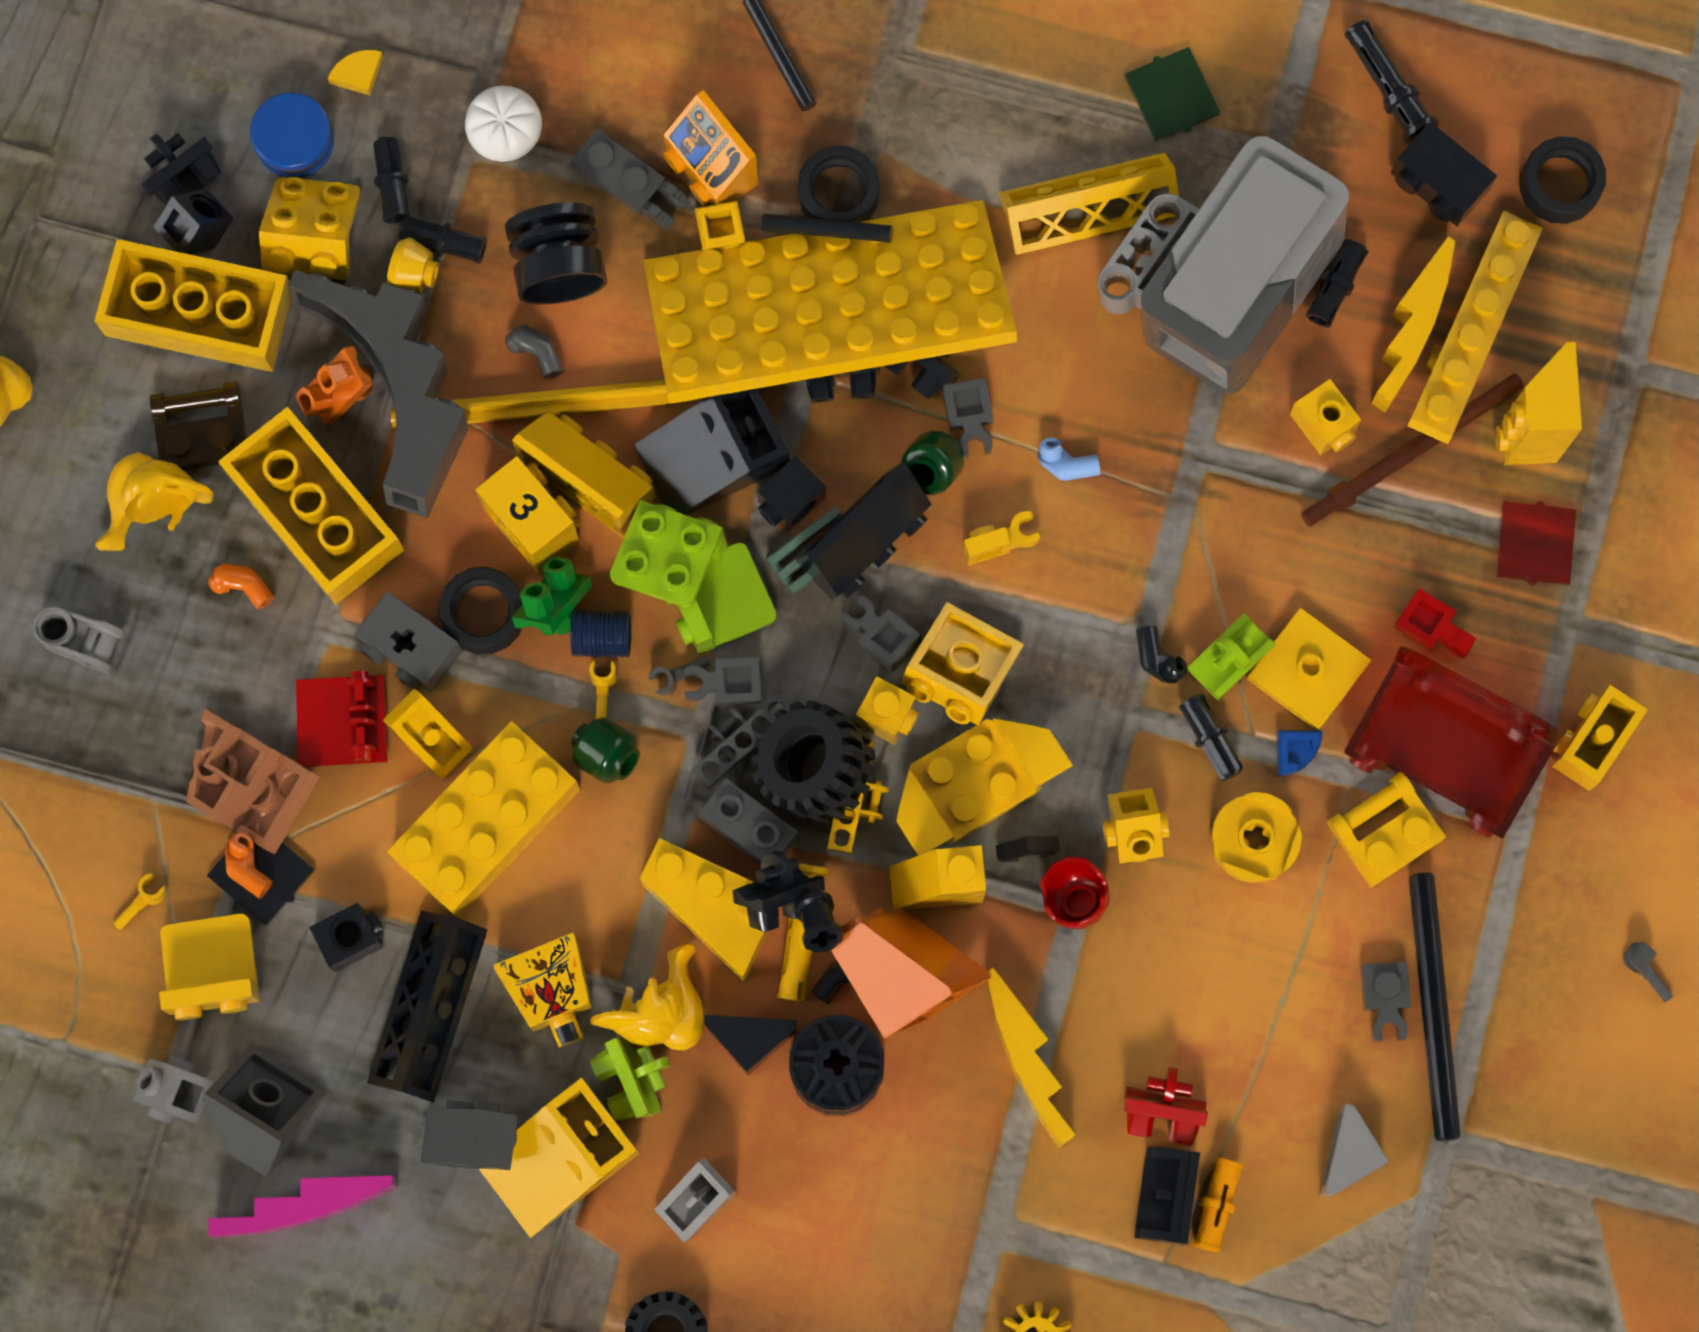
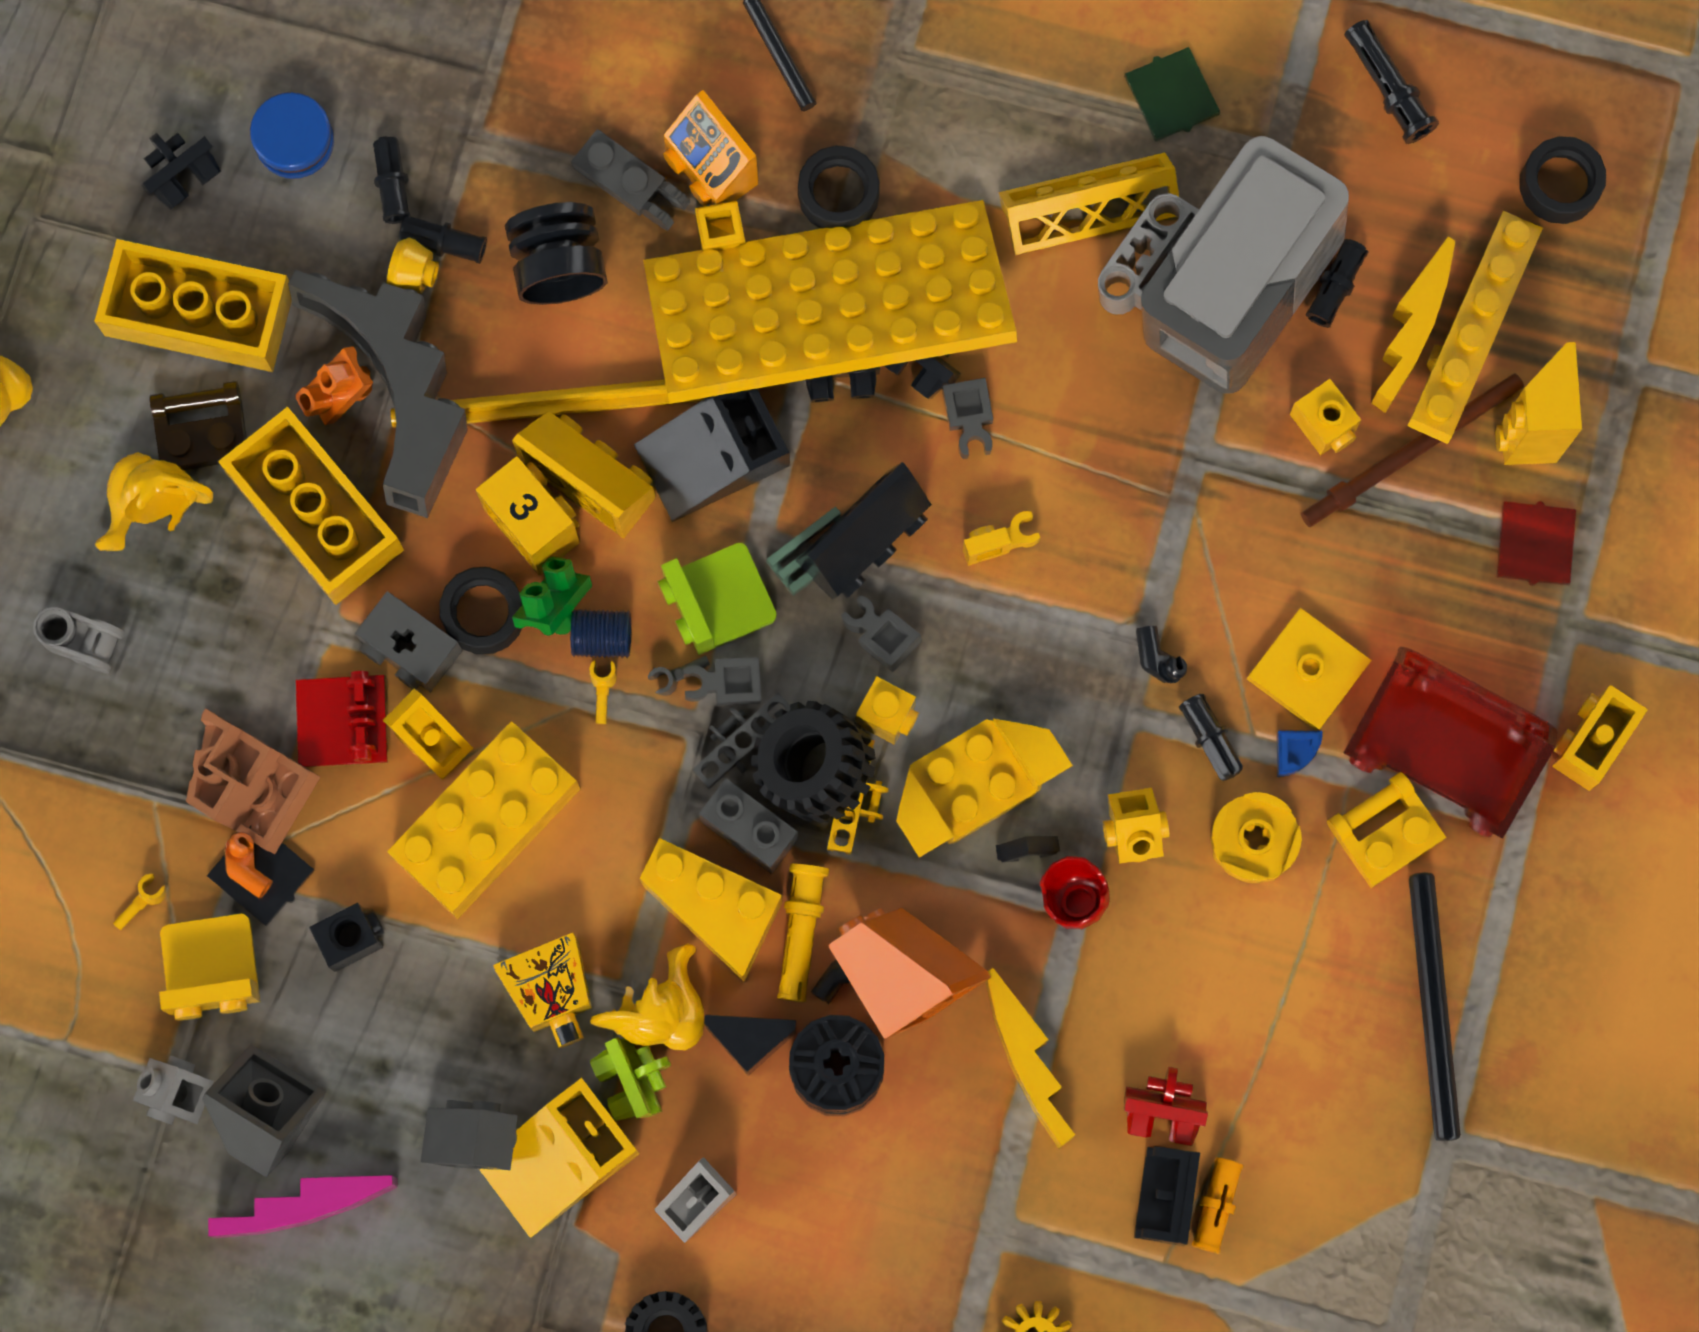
(193, 222): black brick -> none
(241, 578): orange arm -> none
(308, 227): yellow bracket -> none
(357, 71): yellow tile -> none
(433, 1006): black fence -> none
(503, 123): white piece -> none
(537, 343): dark grey arm -> none
(605, 750): dark green head -> none
(667, 553): lime bracket -> none
(778, 885): black hips -> none
(790, 495): black brick -> none
(819, 926): black bush -> none
(827, 228): black bar -> none
(934, 461): dark green head -> none
(939, 879): yellow slope -> none
(961, 665): yellow plate -> none
(1063, 465): light blue arm -> none
(1230, 656): lime hips -> none
(1351, 1153): light grey slope -> none
(1385, 991): dark grey plate -> none
(1429, 621): red plate -> none
(1442, 175): black brick -> none
(1638, 960): dark grey hand -> none

